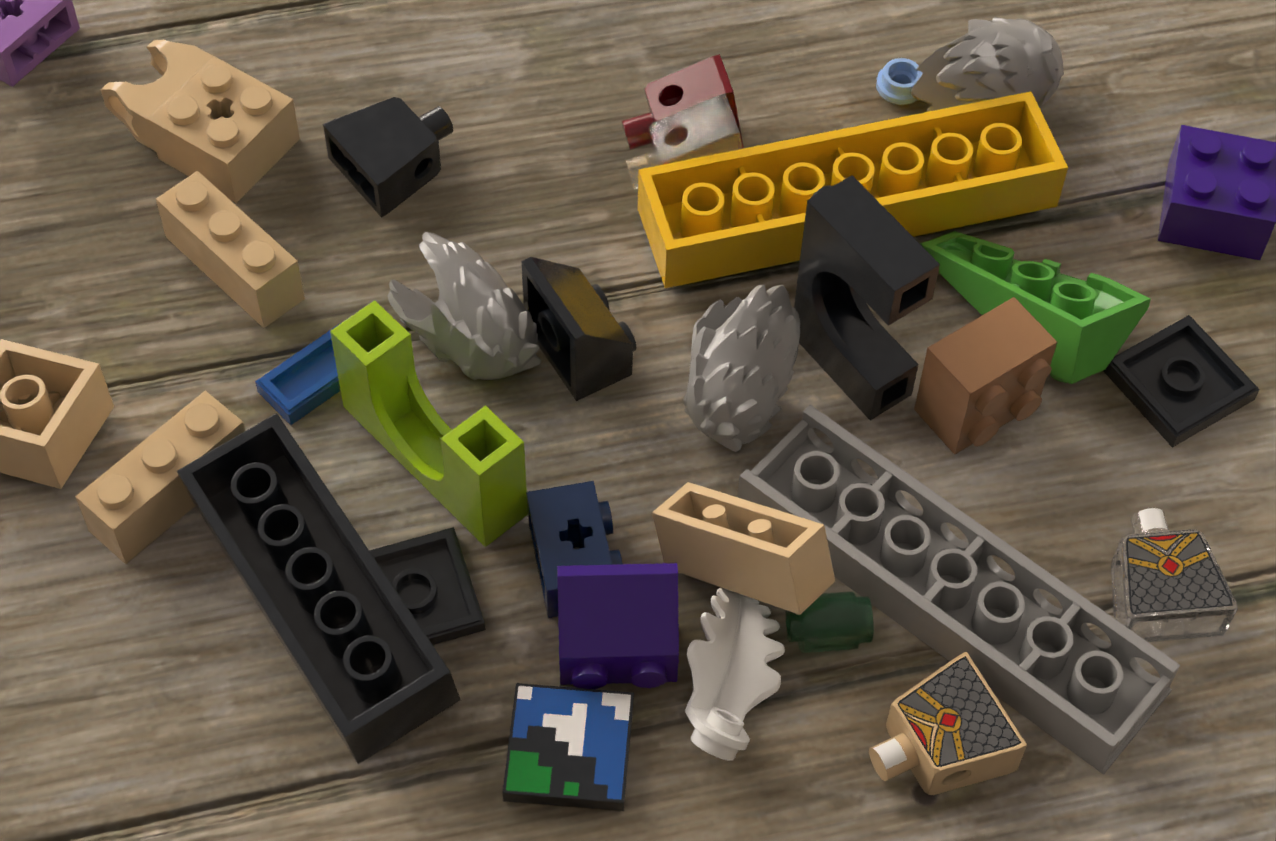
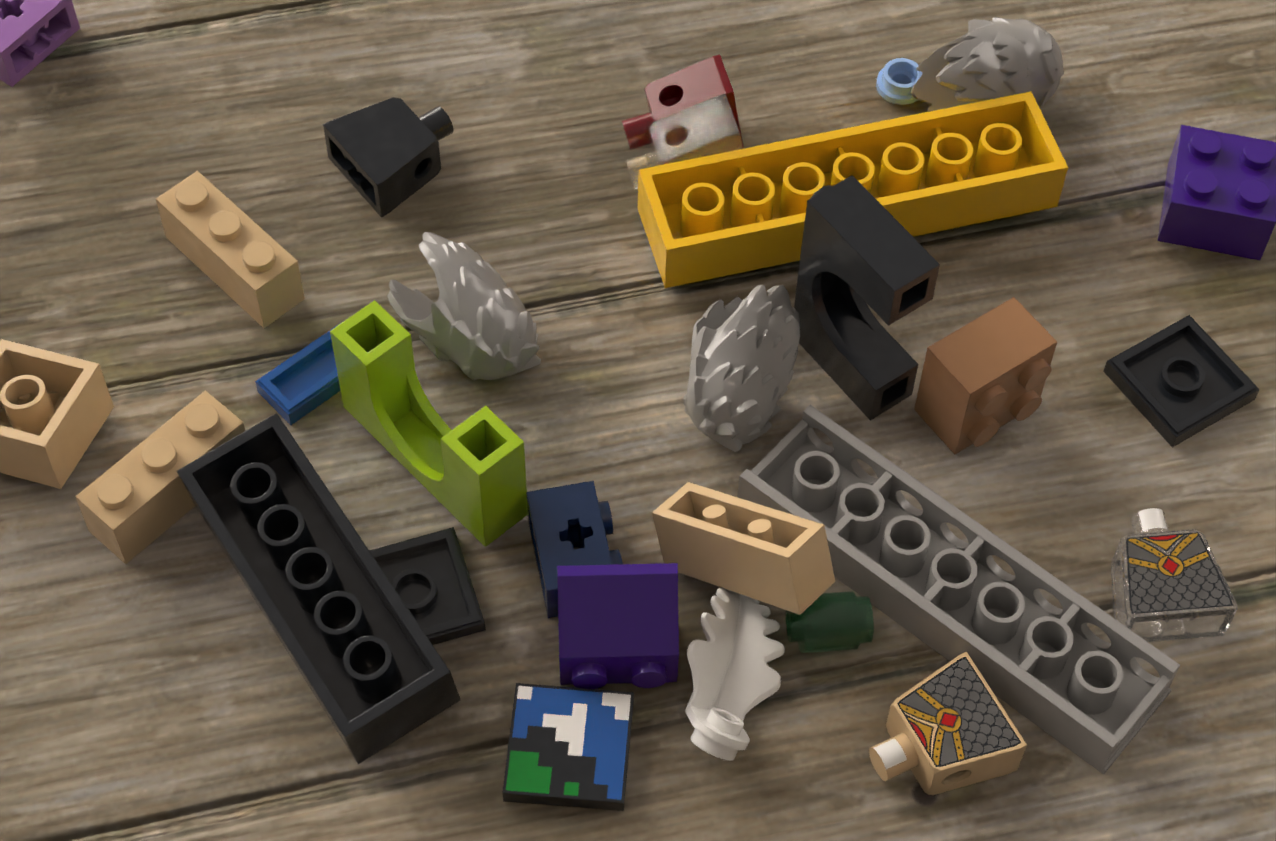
(206, 117): tan brick -> none
(576, 327): black slope -> none
(1083, 316): bright green wedge -> none

